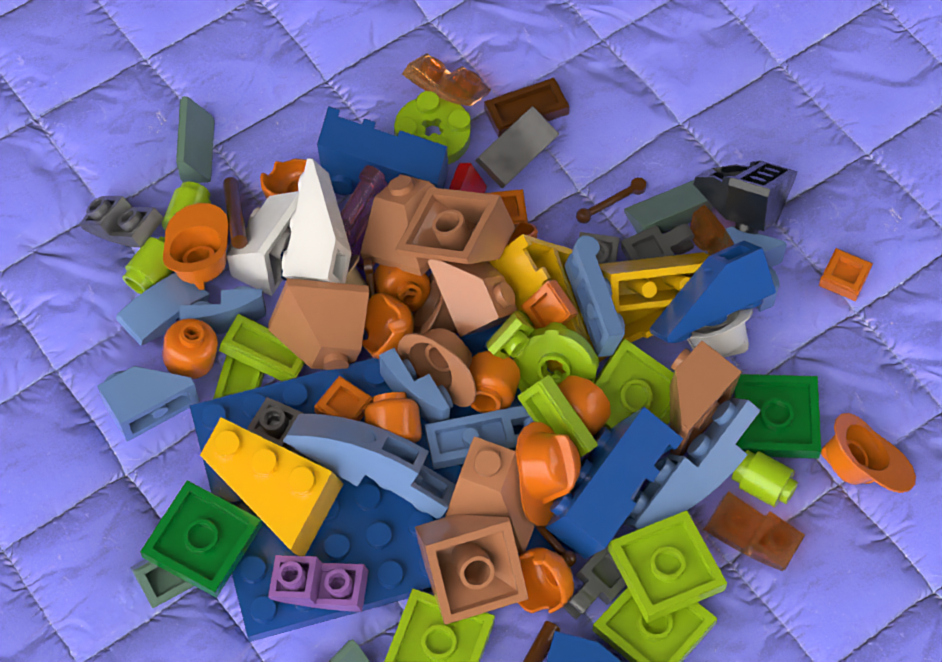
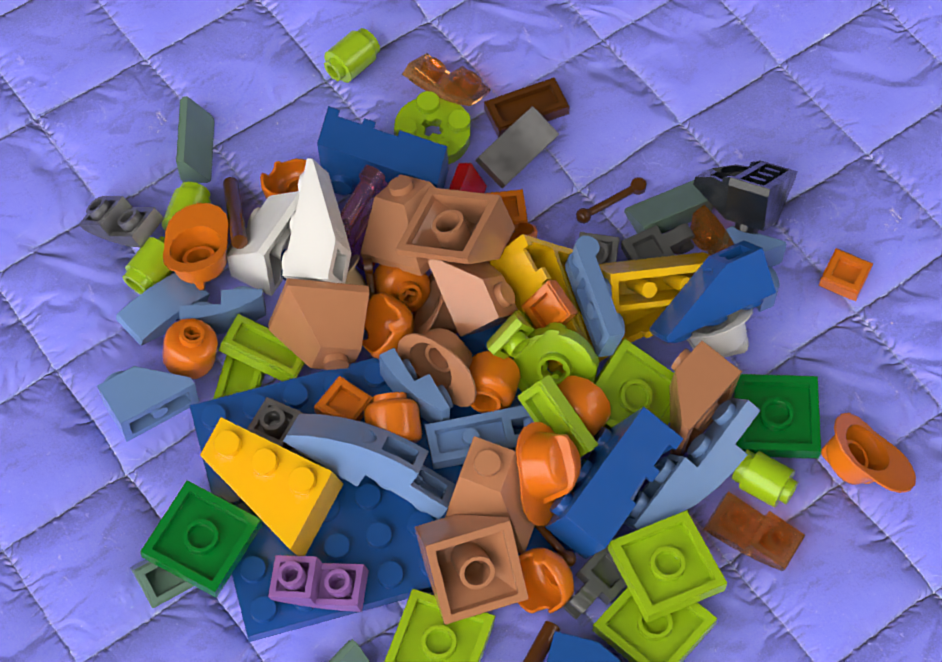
(351, 55): none -> lime brick

